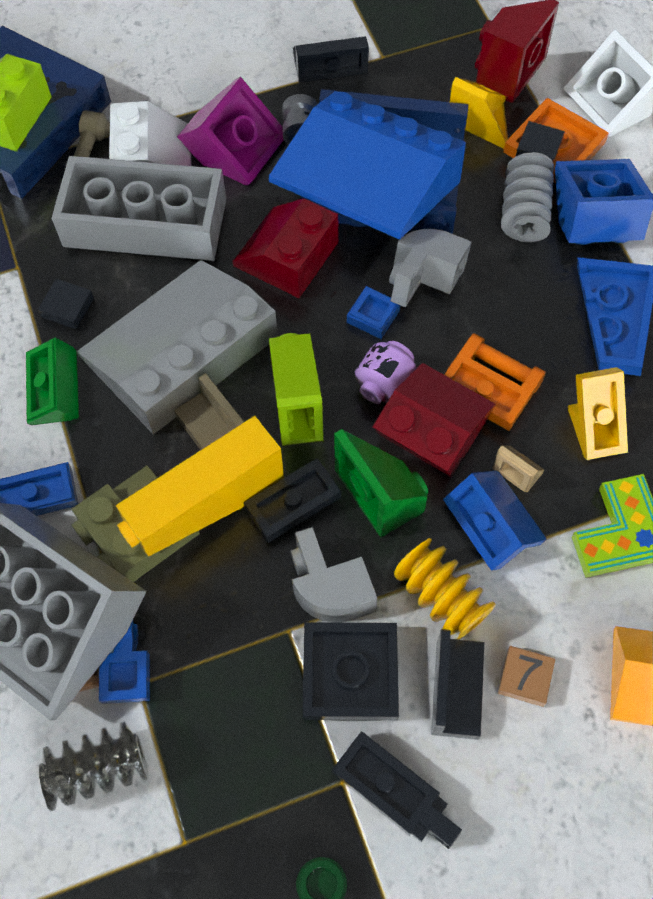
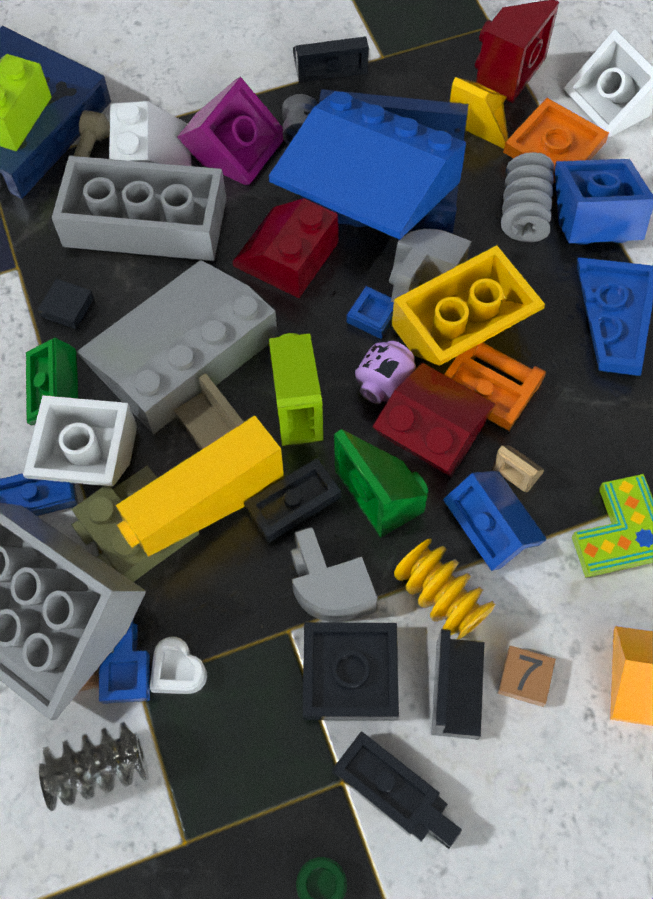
(81, 441): none -> white slope
(176, 669): none -> white tile
(463, 307): none -> yellow slope
(540, 139): black tile -> none
(600, 413): yellow slope -> none

